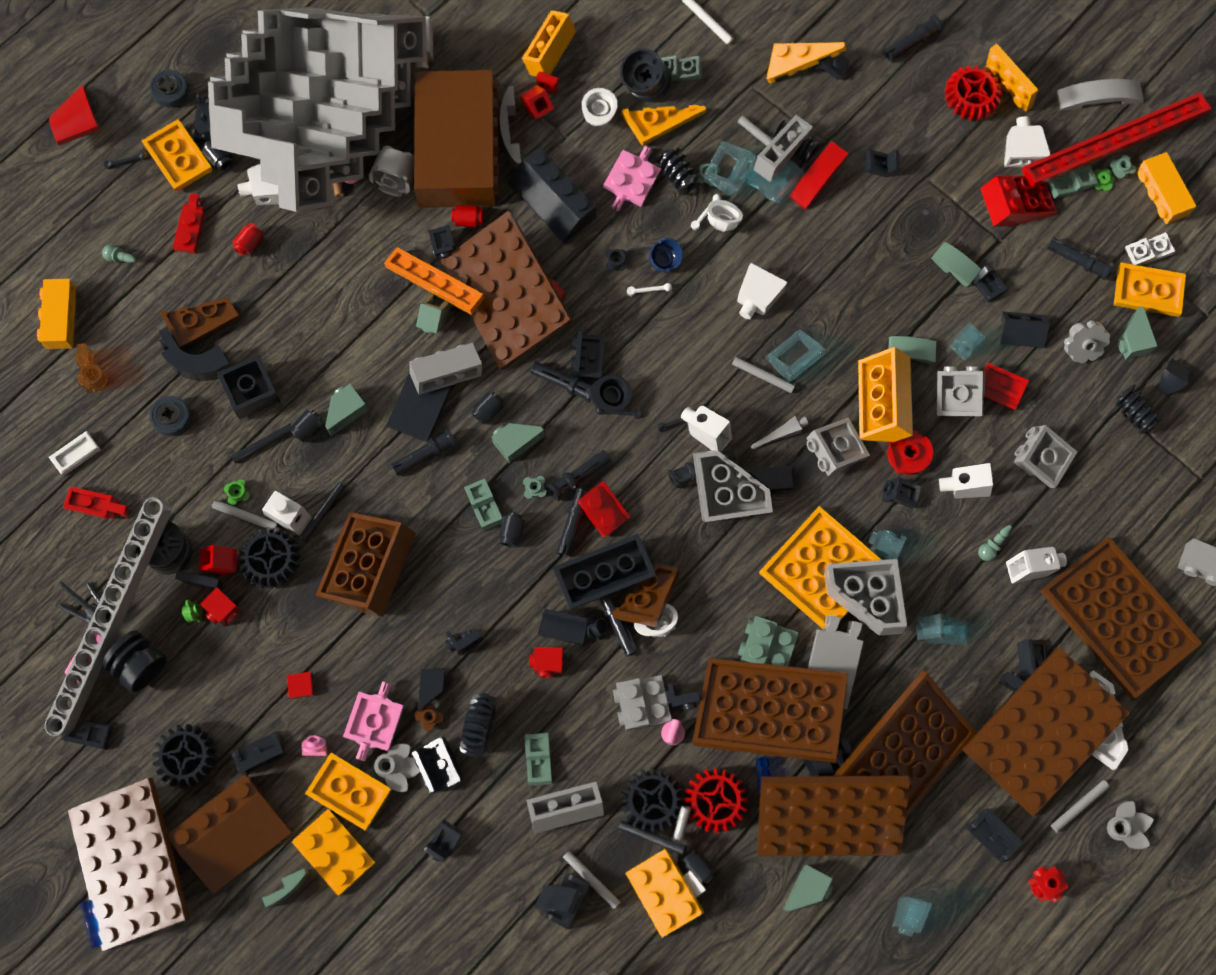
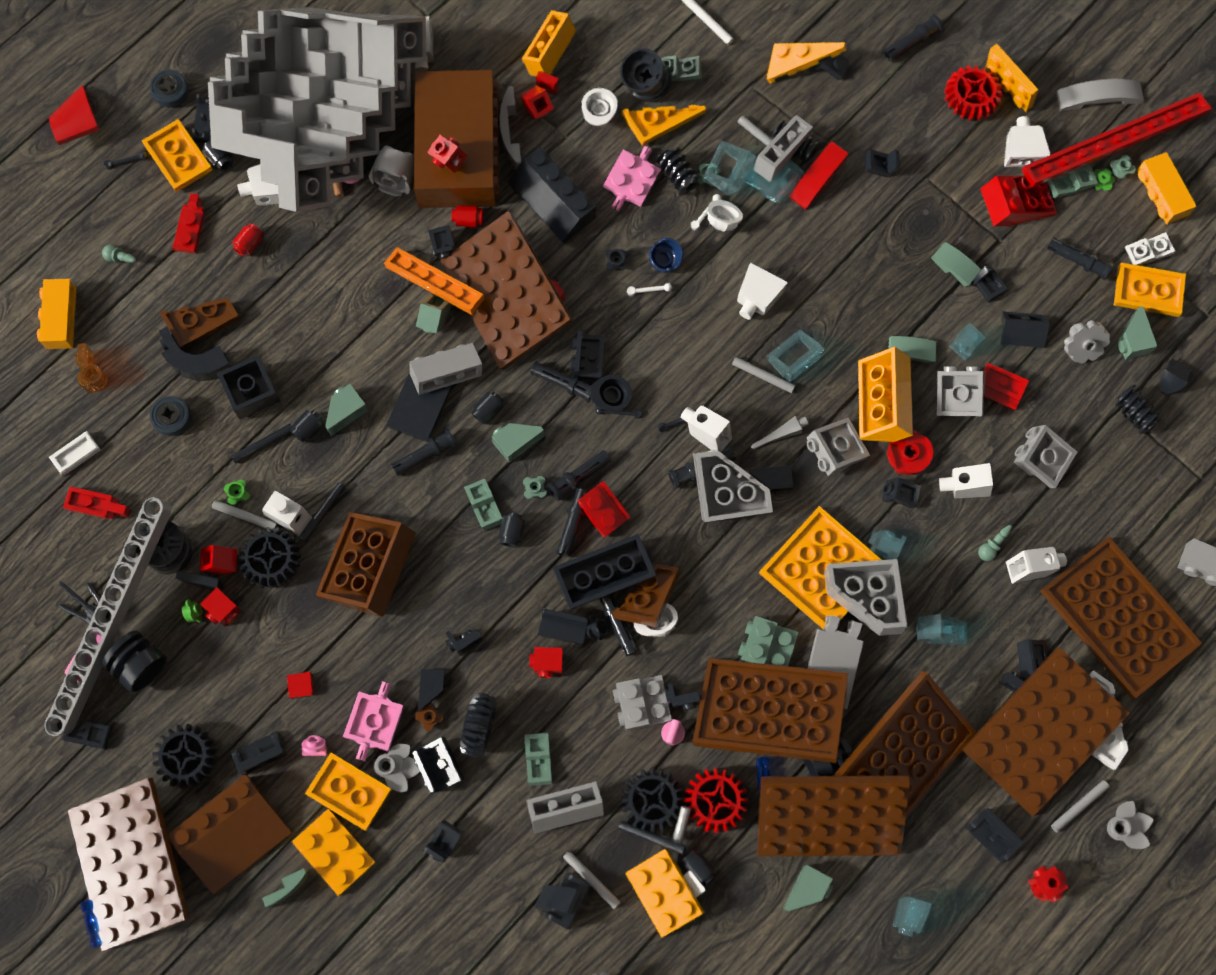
(447, 153): none -> red brick

